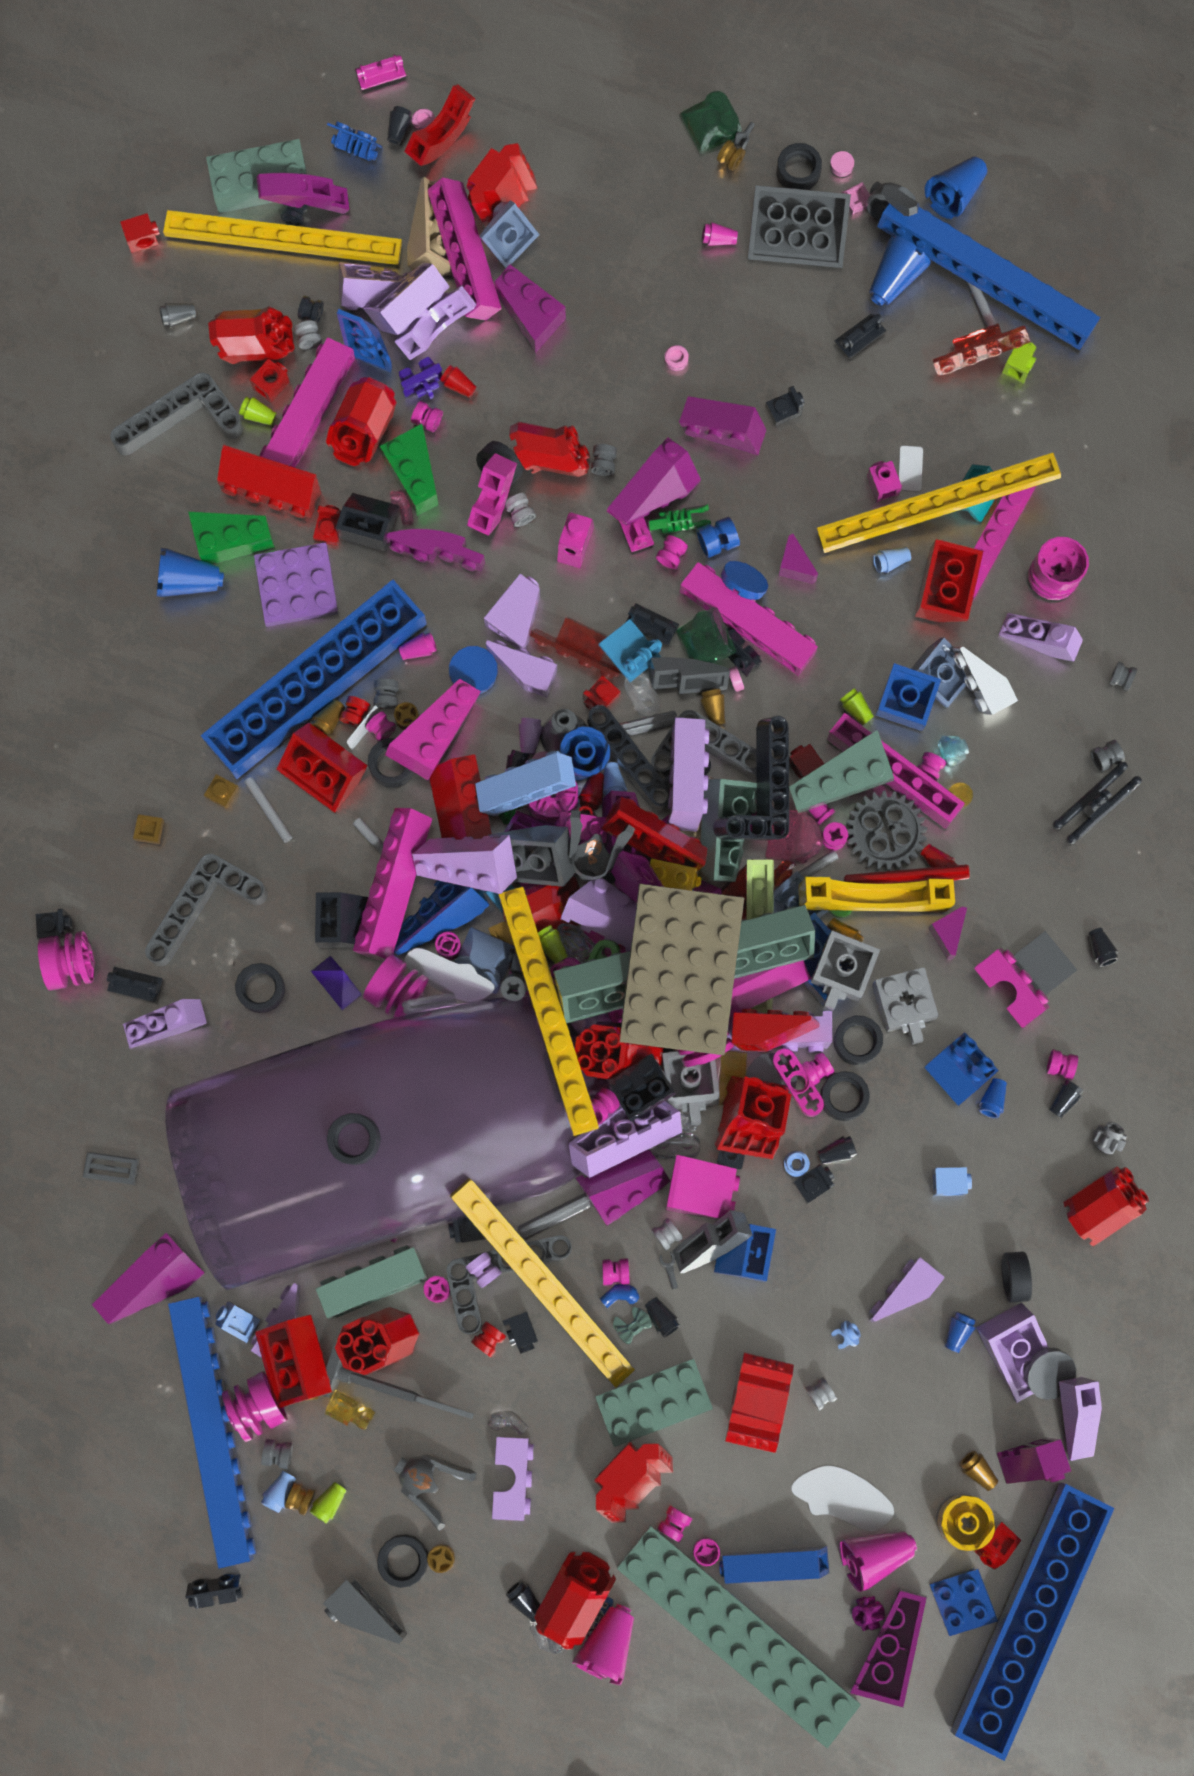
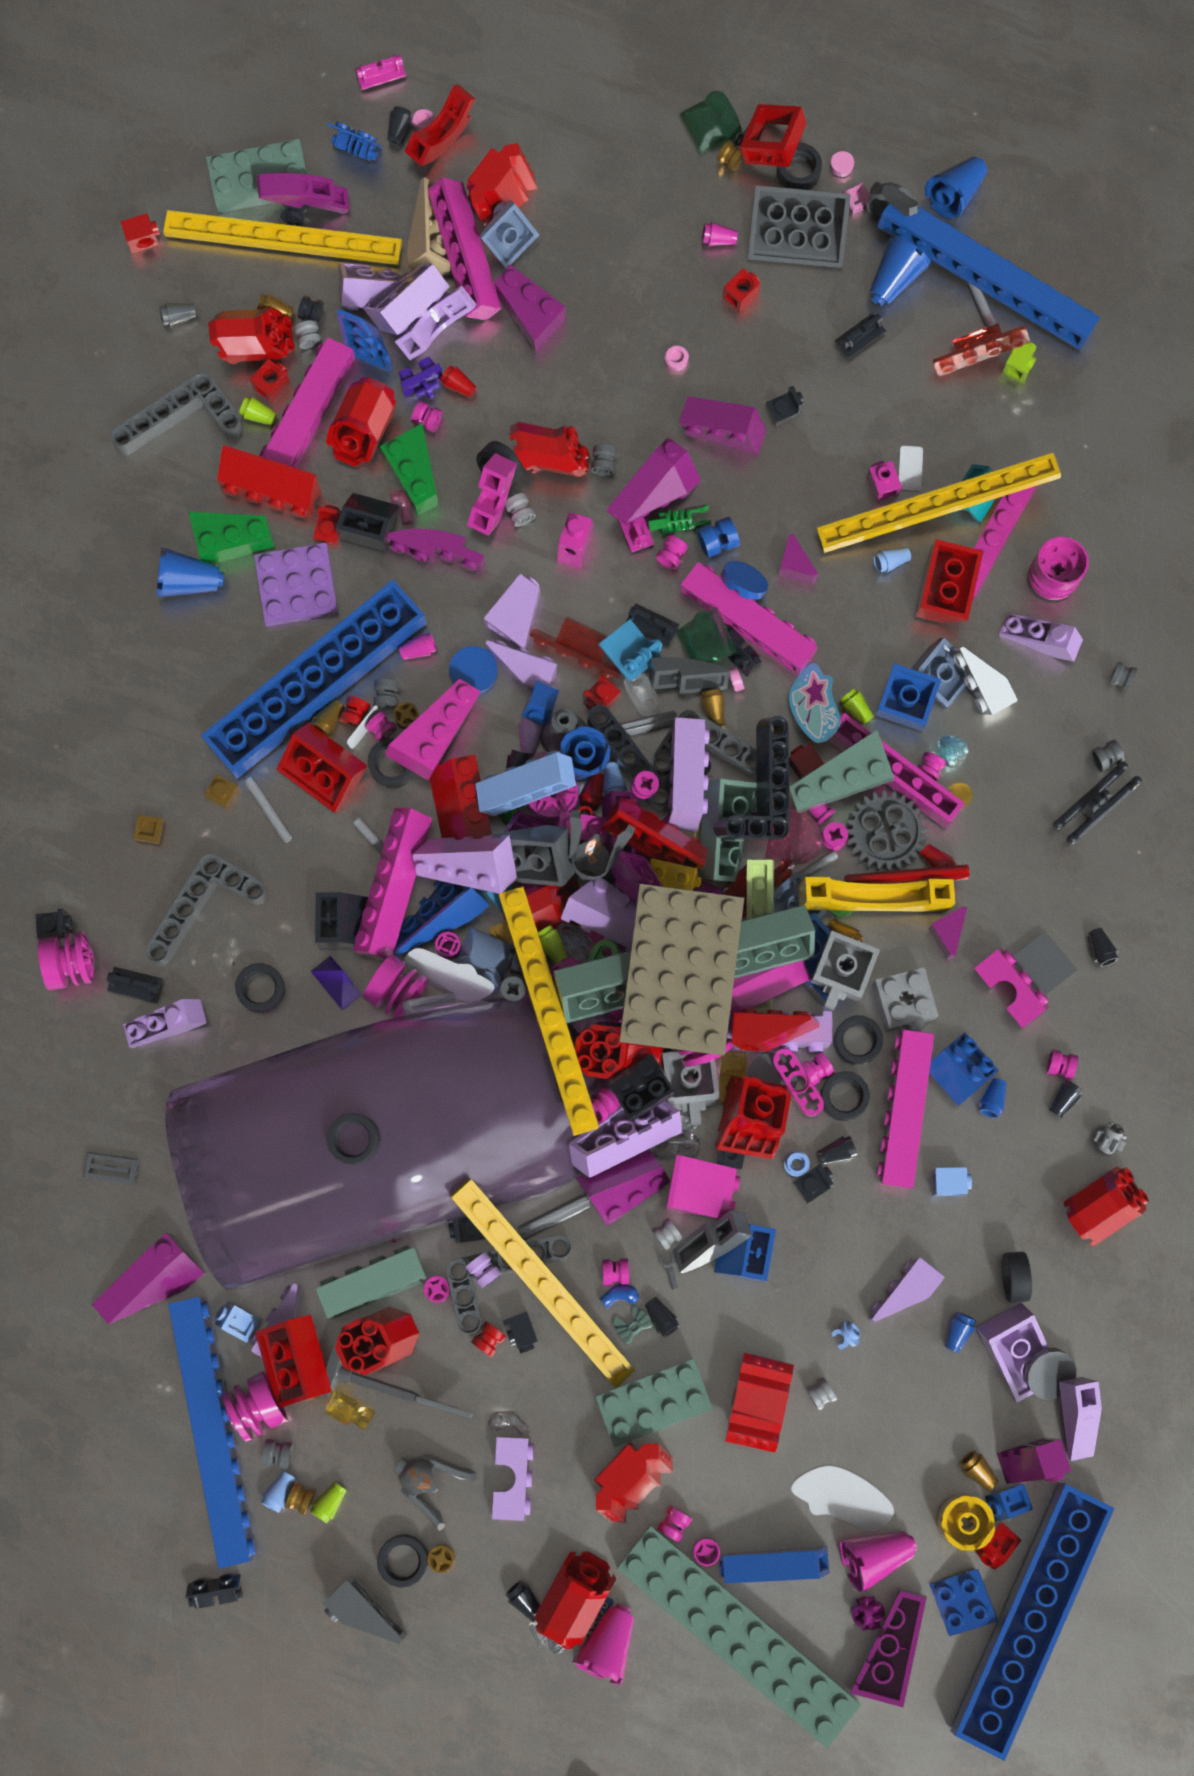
(269, 300): none -> pearl gold cone
(540, 703): none -> blue brick
(640, 789): none -> dark pink wheel
(738, 298): none -> red brick
(779, 153): none -> red window
(814, 704): none -> sticker
(906, 1108): none -> dark pink brick
(1009, 1502): none -> blue bracket

